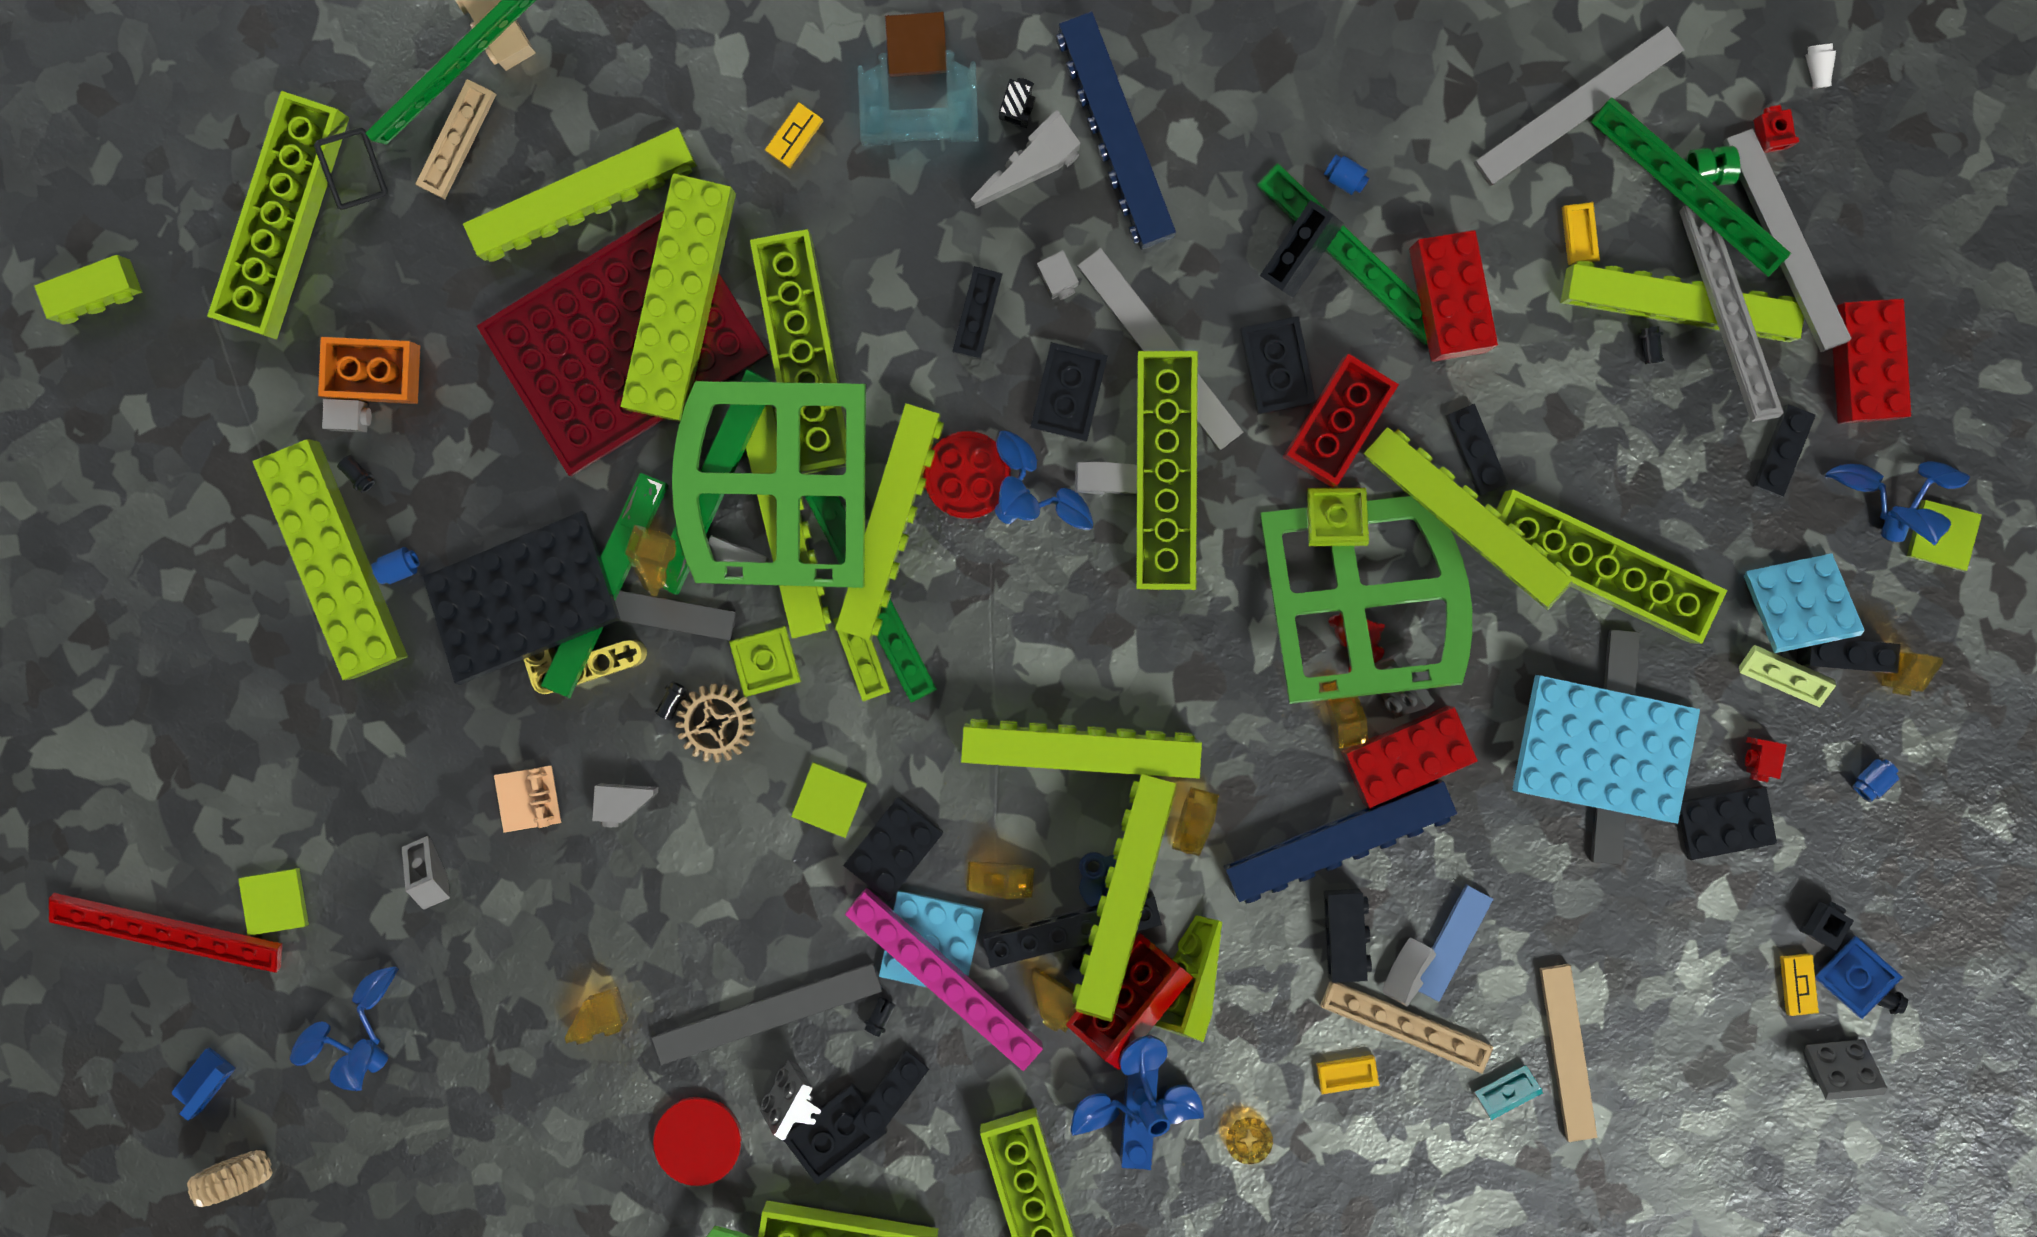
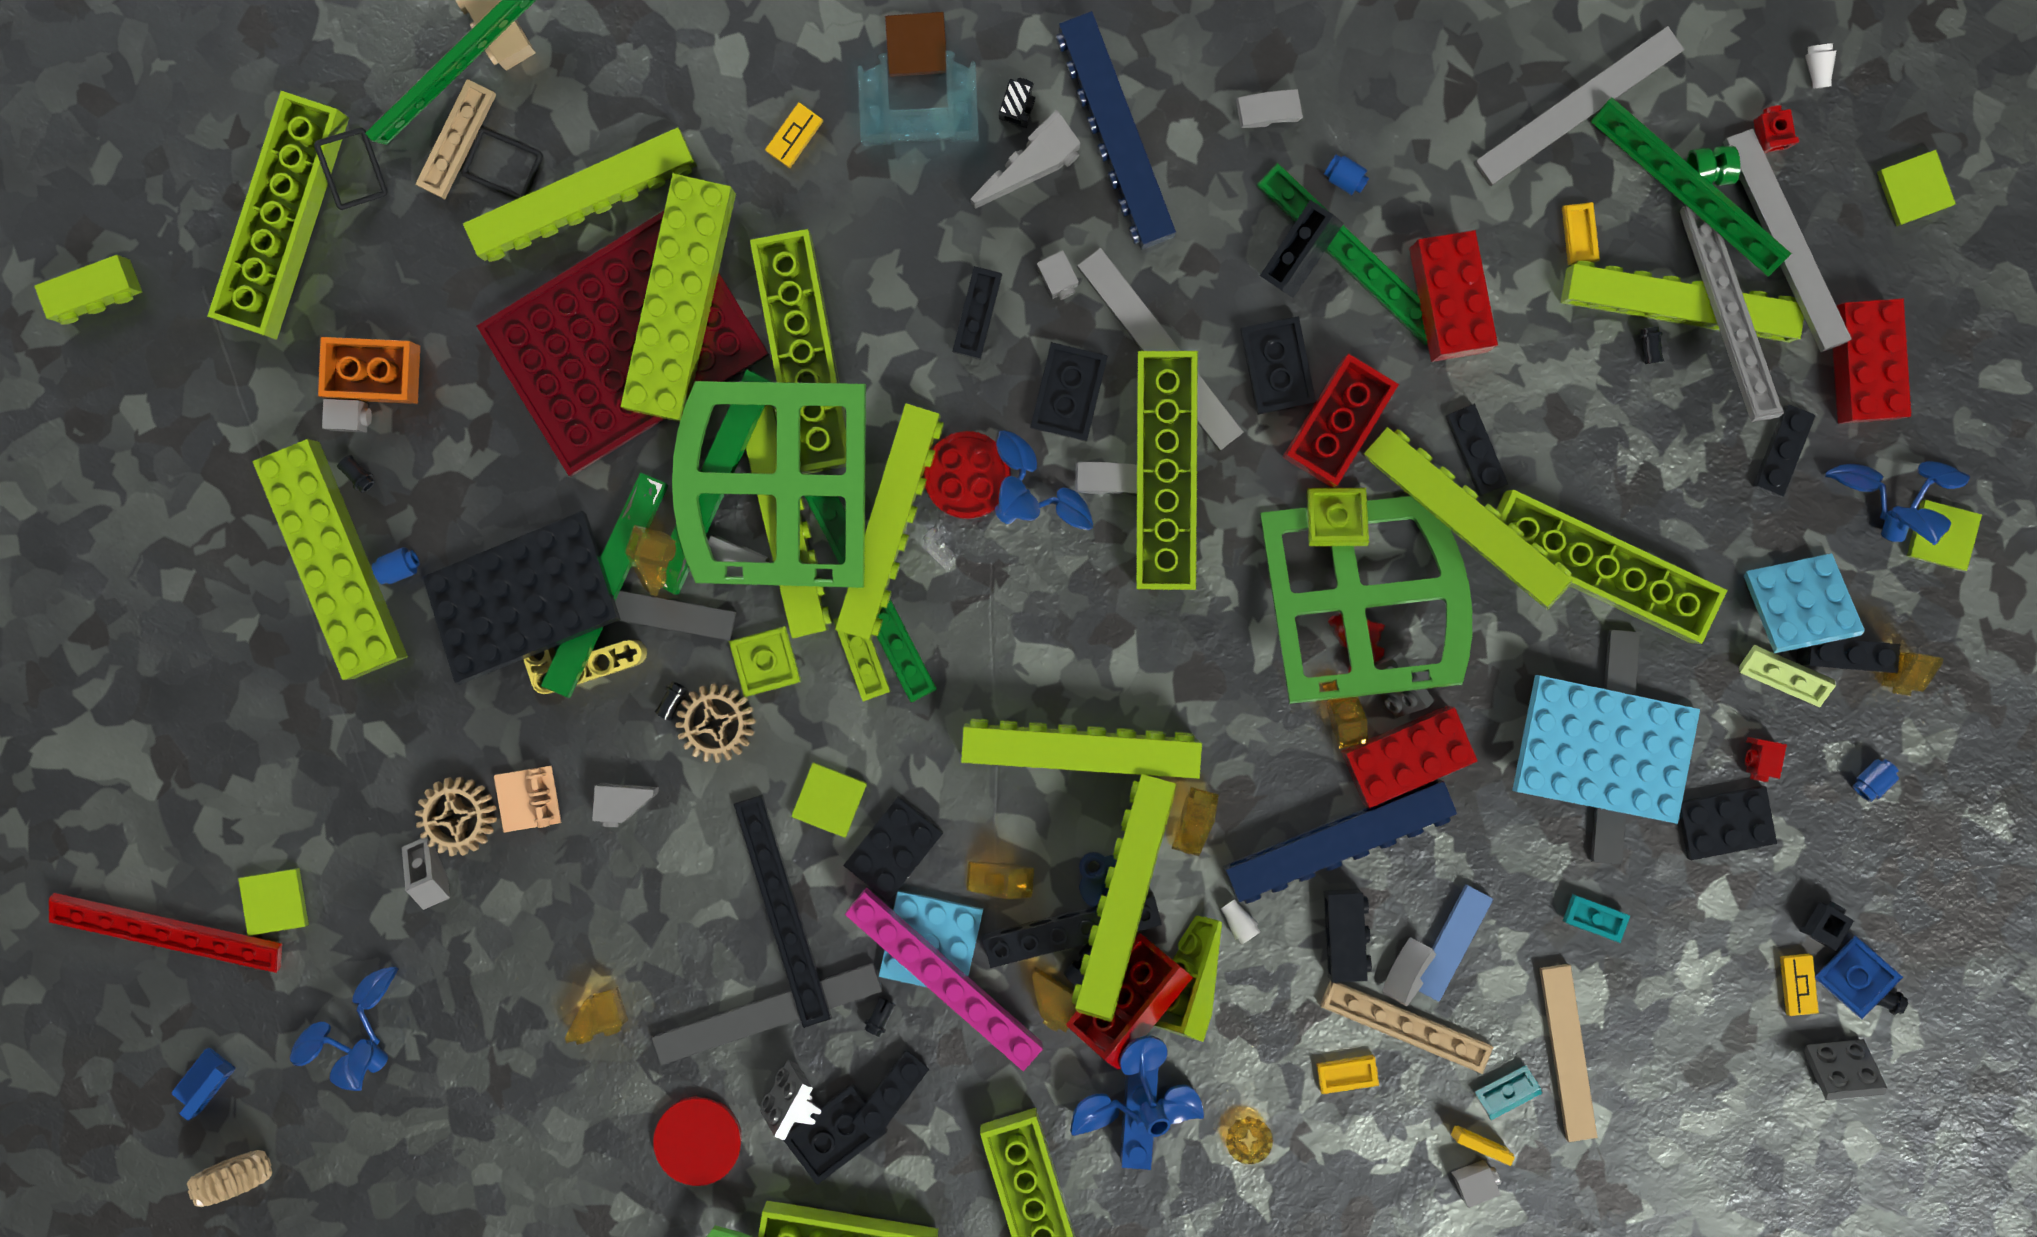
(454, 805): none -> tan gear
(512, 142): none -> black piece
(783, 911): none -> black tile
(941, 554): none -> clear bracket
(1240, 922): none -> white cone
(1269, 108): none -> light grey slope
(1477, 1183): none -> light grey brick
(1482, 1145): none -> yellow tile
(1596, 918): none -> teal plate
(1916, 188): none -> lime tile

